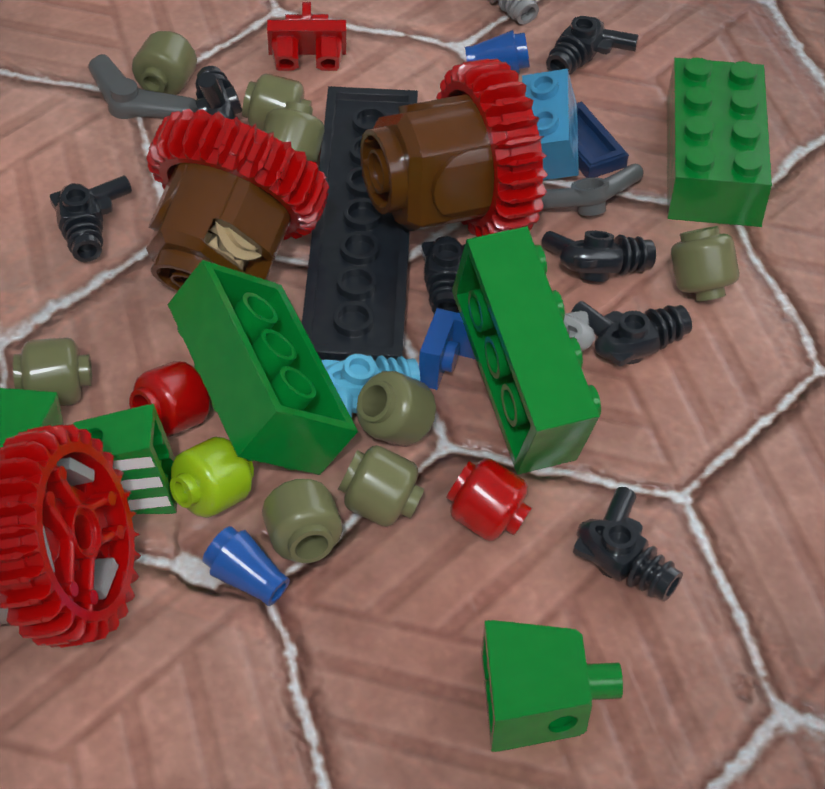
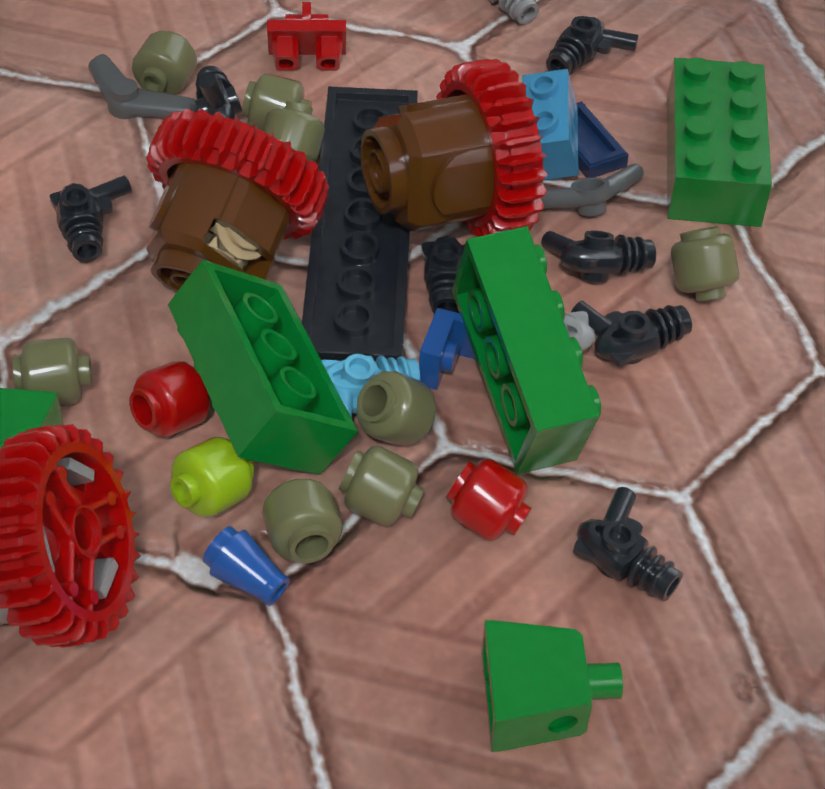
(140, 452): green torso -> none
(505, 47): blue cone -> none

